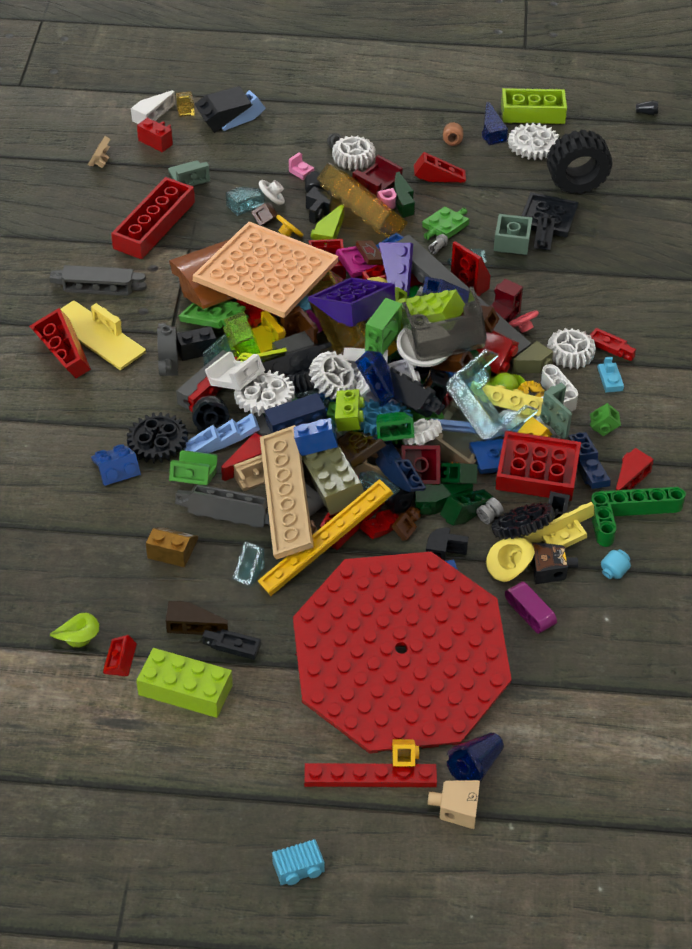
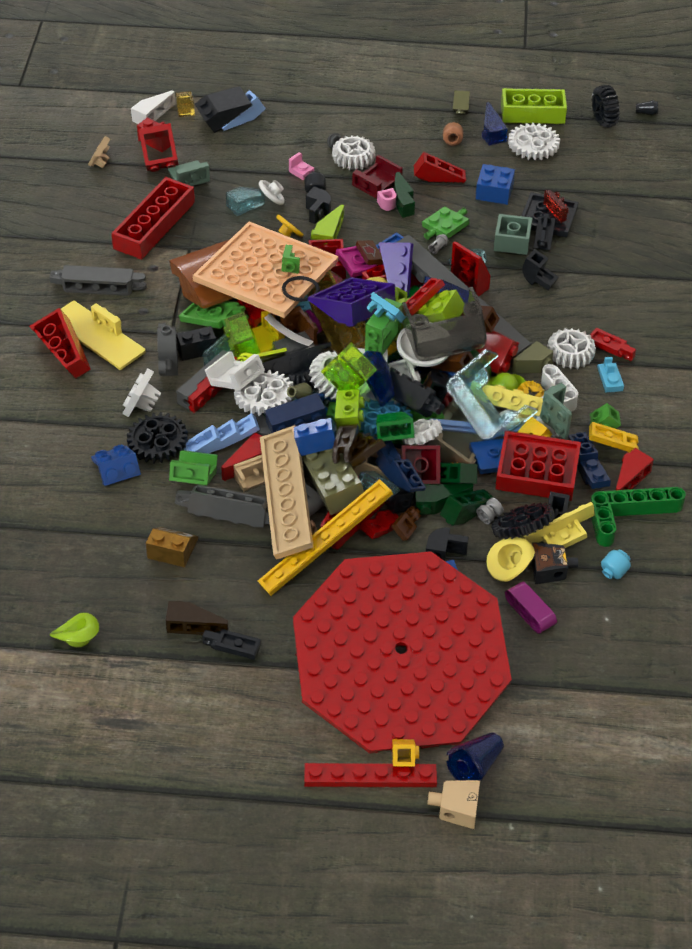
(120, 656): red slope -> none
(141, 394): none -> white plate
(155, 132): none -> red window
(184, 682): lime brick -> none
(208, 412): black cylinder -> none
(249, 564): clear light blue slope -> none
(264, 213): panel -> none
(282, 329): none -> white sticker
(289, 261): none -> bright green bracket
(298, 862): medium azure brick -> none
(299, 278): none -> black tyre
(299, 391): none -> olive cone
(345, 442): none -> dark brown hinge
(349, 369): none -> clear neon green brick
(361, 201): clear yellow brick -> none
(382, 305): none -> medium azure plate
(424, 294): none -> red tile
(461, 102): none -> olive slope
(495, 184): none -> blue brick
(508, 299): dark red brick -> none
(523, 322): coral piece -> none
(535, 270): none -> black brick
(556, 205): none -> clear red plate
(575, 146): black tyre -> none
(605, 106): none -> black gear
(612, 437): none -> yellow plate

